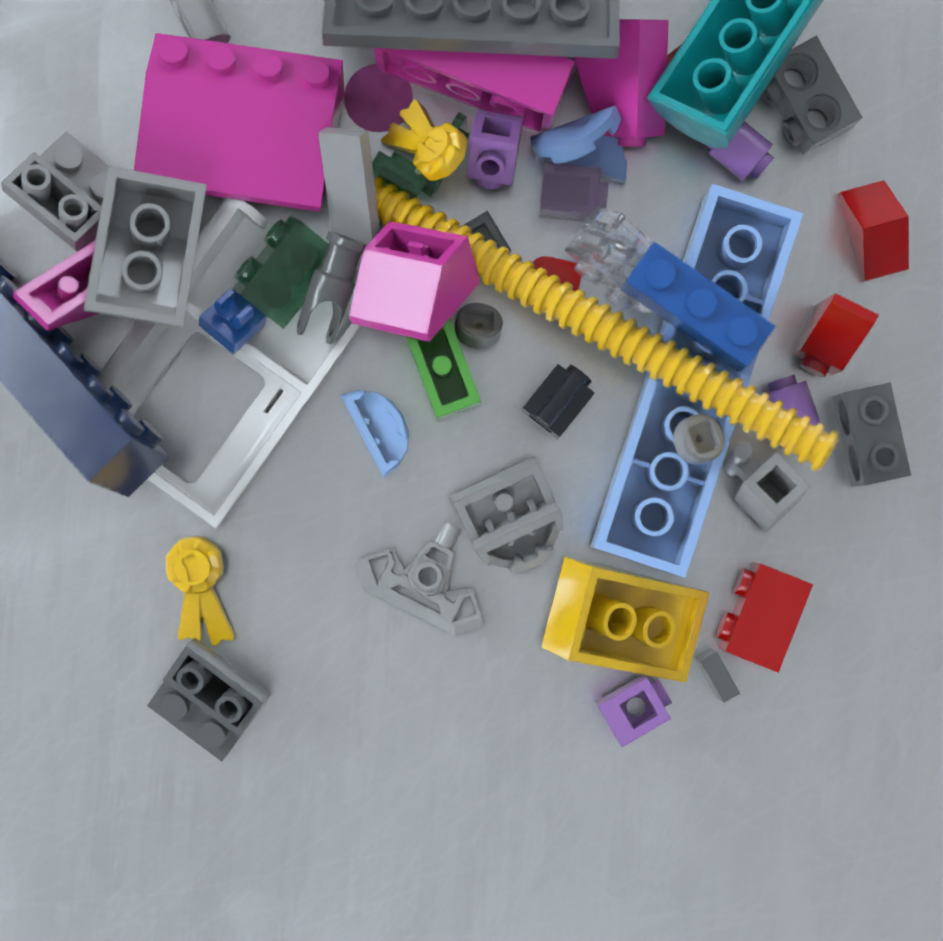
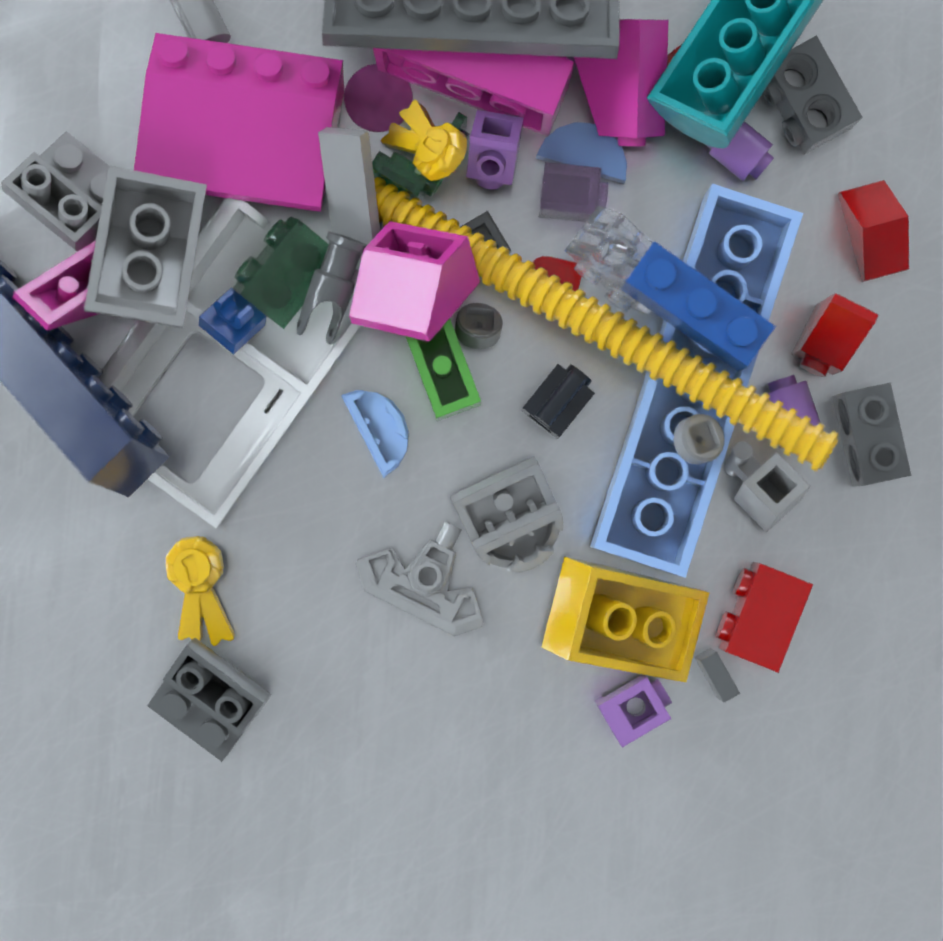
(576, 137): medium blue tile -> none

